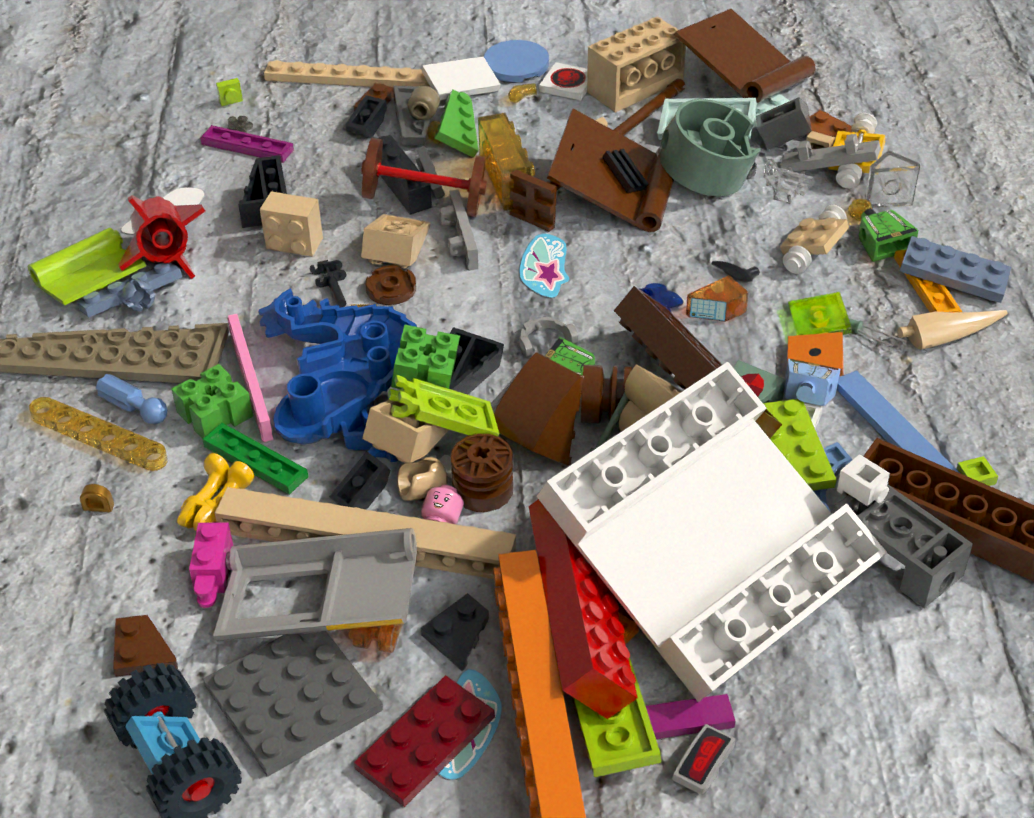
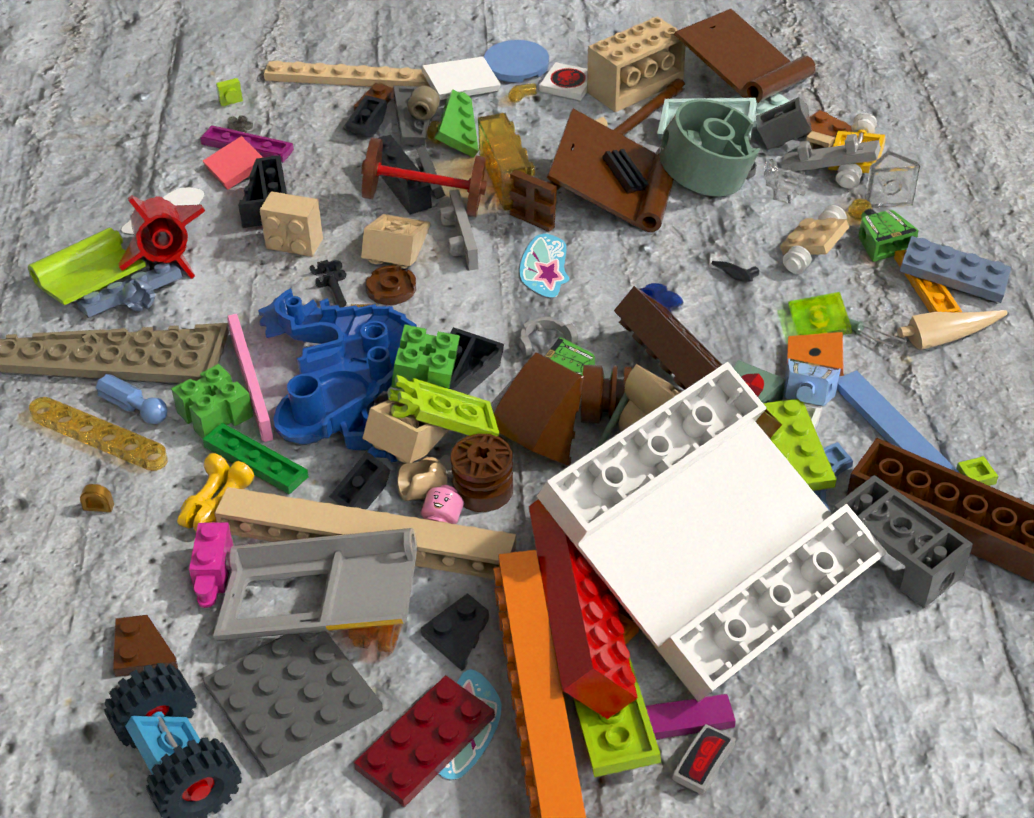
(232, 162): none -> coral tile
(718, 301): clear orange slope -> none
(864, 481): white brick -> none

